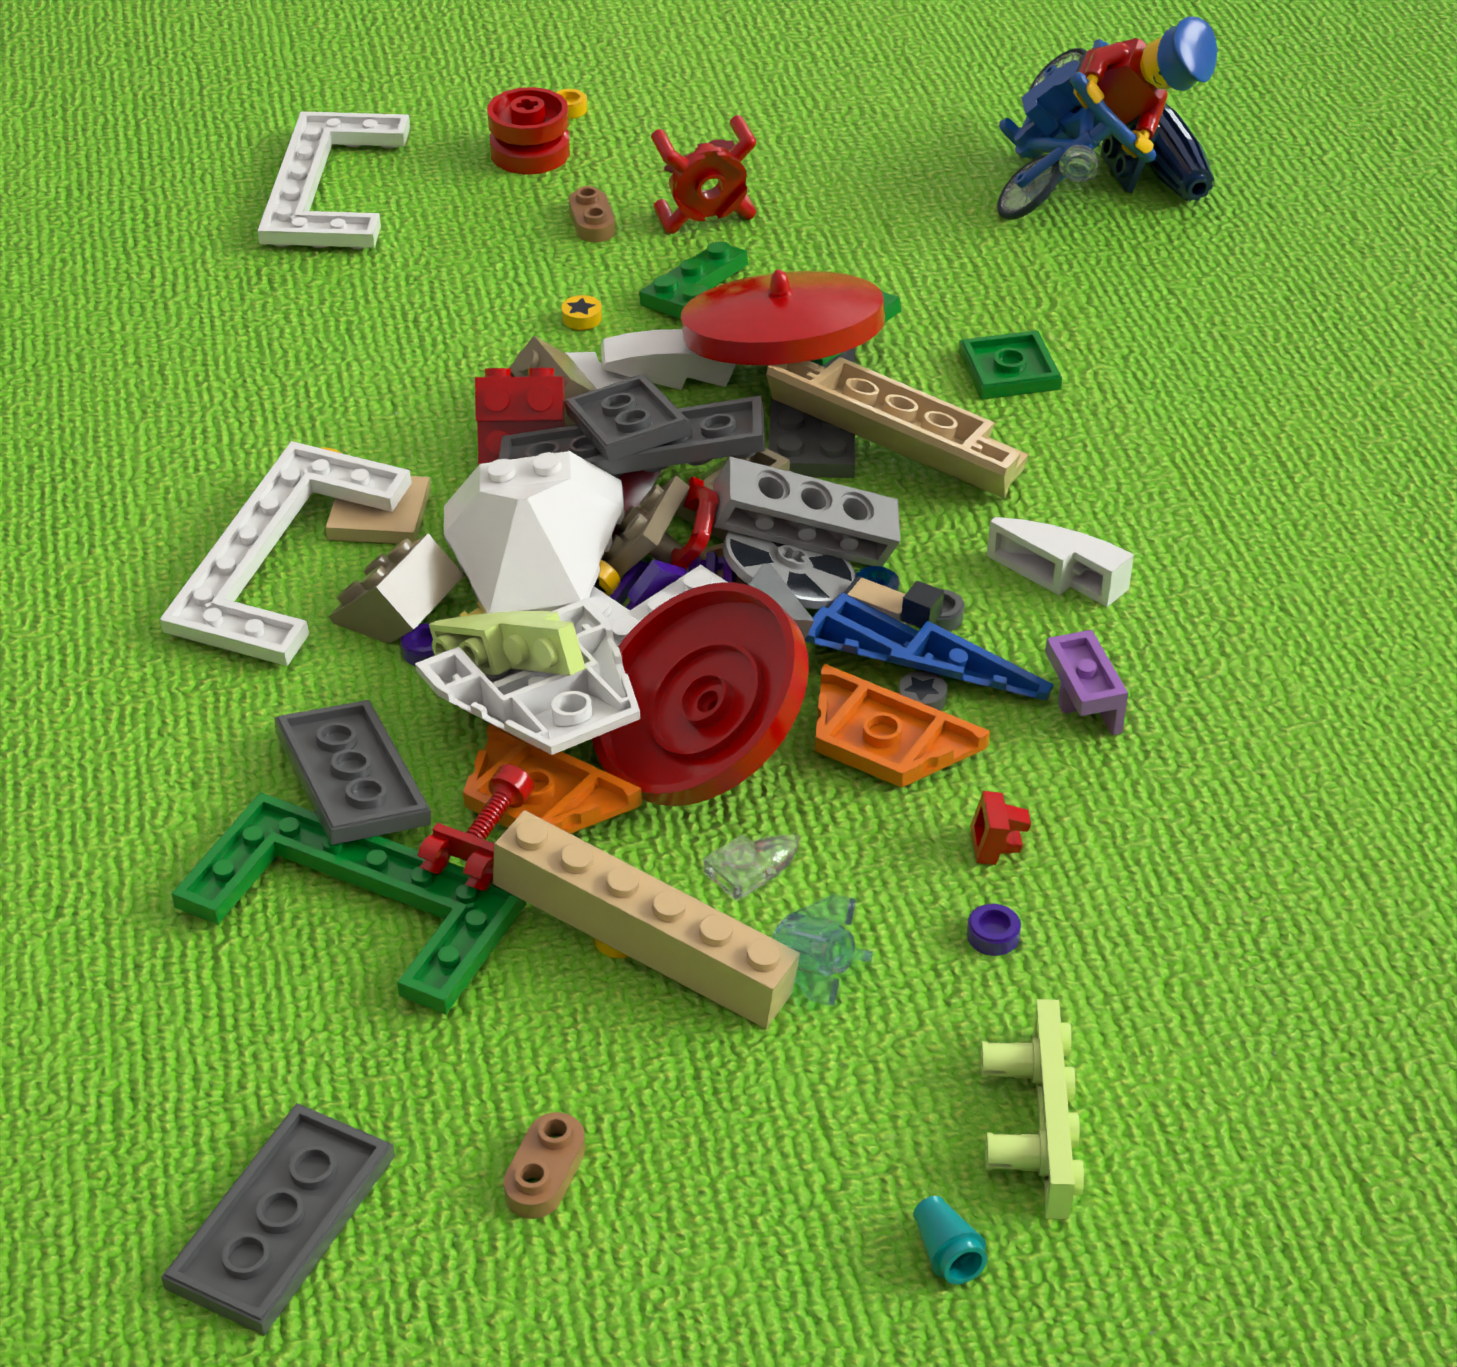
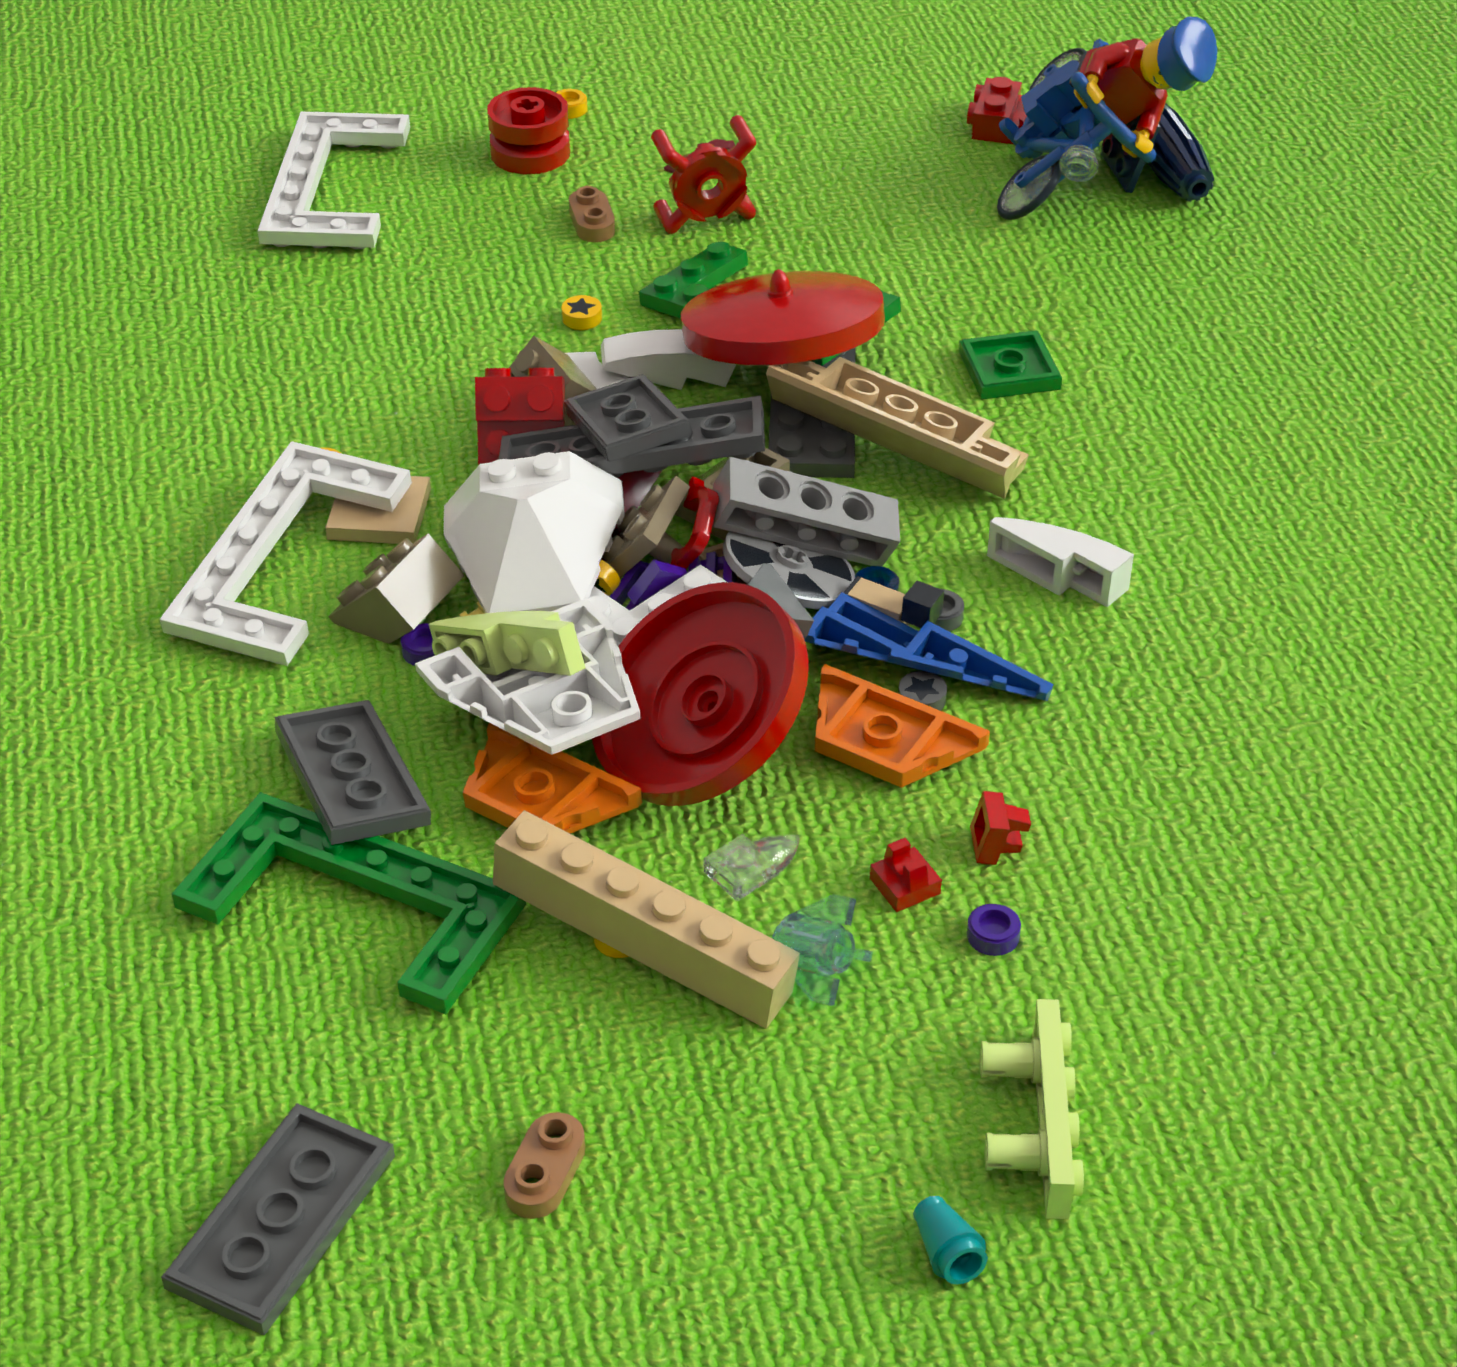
(509, 788): red bar -> none
(904, 876): none -> red tile
(993, 102): none -> red plate
(1087, 678): medium lavender panel -> none

